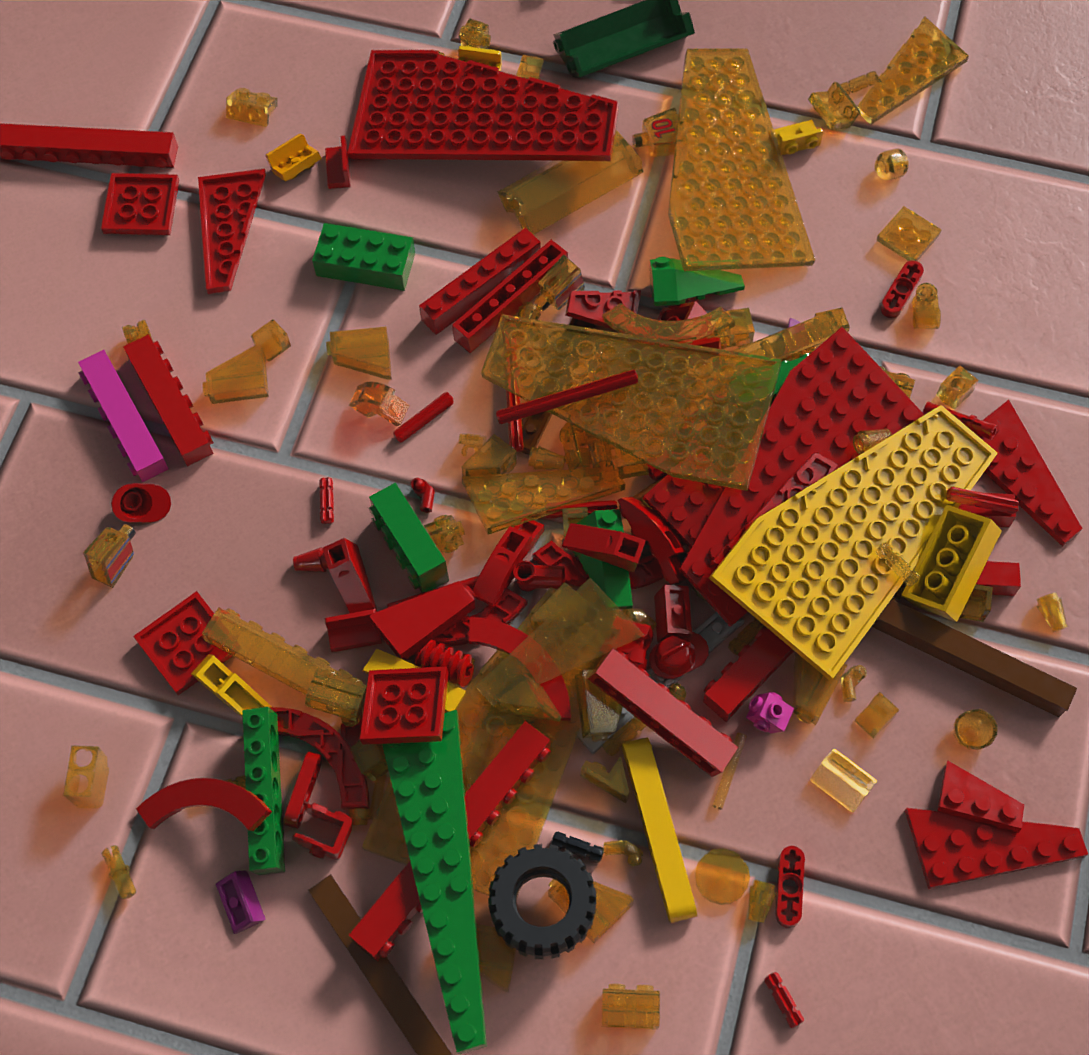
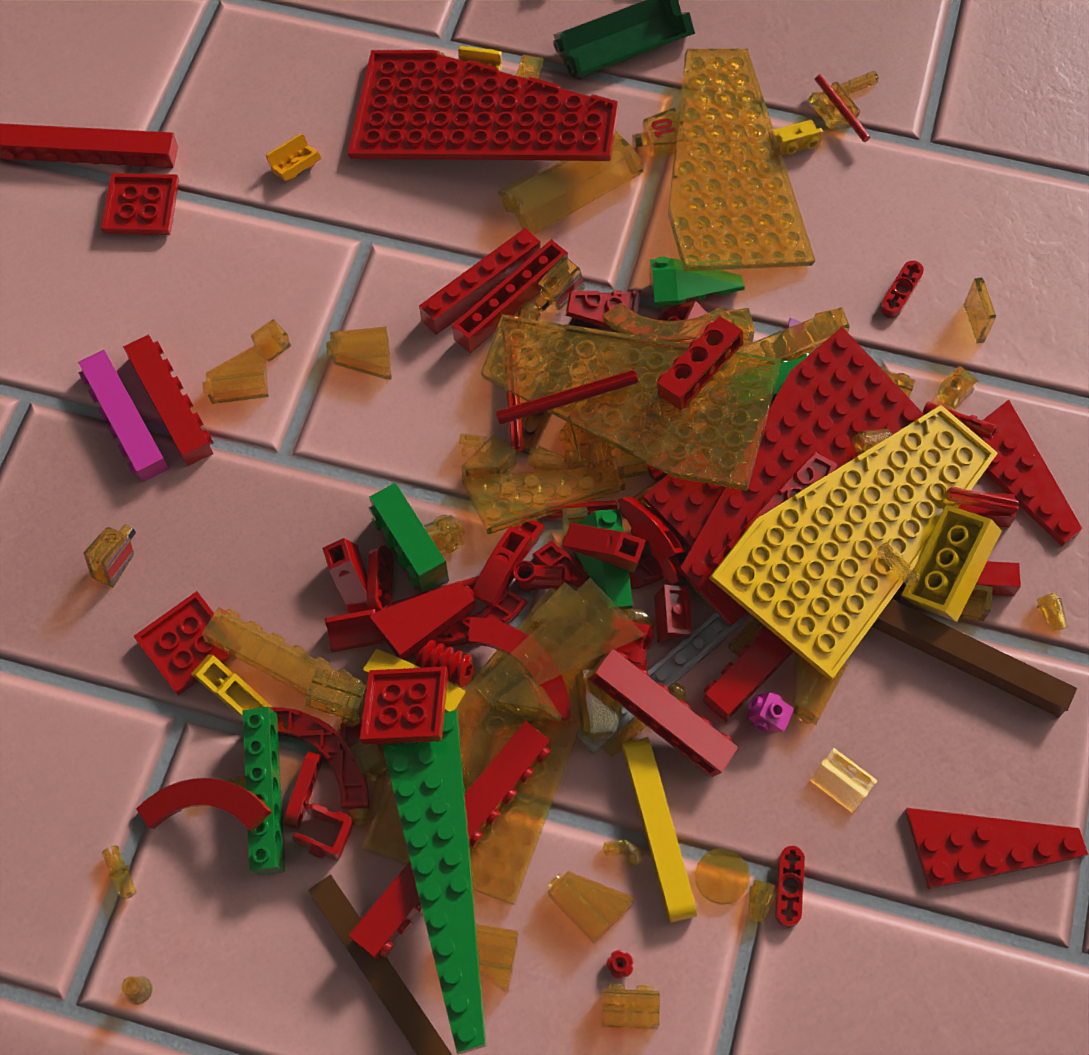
(97, 780): clear yellow piece -> none
(134, 333): clear yellow wheel -> none
(141, 502): red piece -> none
(141, 992): none -> clear yellow cone
(226, 218): red wing -> none
(240, 901): magenta slope -> none
(250, 106): clear yellow bracket -> none
(311, 561): red cone -> none
(326, 500): red axle -> none
(338, 166): red panel -> none
(364, 256): green brick -> none
(379, 399): clear orange brick -> none
(379, 564): none -> red beam
(423, 417): red axle -> none
(425, 492): red arm -> none
(475, 34): clear yellow brick -> none
(534, 864): black tyre -> none
(578, 847): black axle -> none
(612, 964): none -> red plate
(613, 782): clear yellow slope -> none
(678, 655): red piece -> none
(727, 341): none -> red brick
(729, 773): clear yellow bar -> none
(784, 1000): red axle -> none
(842, 108): none -> red bar
(850, 680): clear yellow arm -> none
(877, 715): clear yellow panel -> none
(892, 164): clear yellow head -> none
(909, 234): clear yellow plate -> none
(916, 66): clear yellow wing -> none
(926, 307): clear yellow piece -> none
(975, 729): clear yellow hair -> none
(978, 801): red wing -> none
(979, 310): none -> clear yellow tile

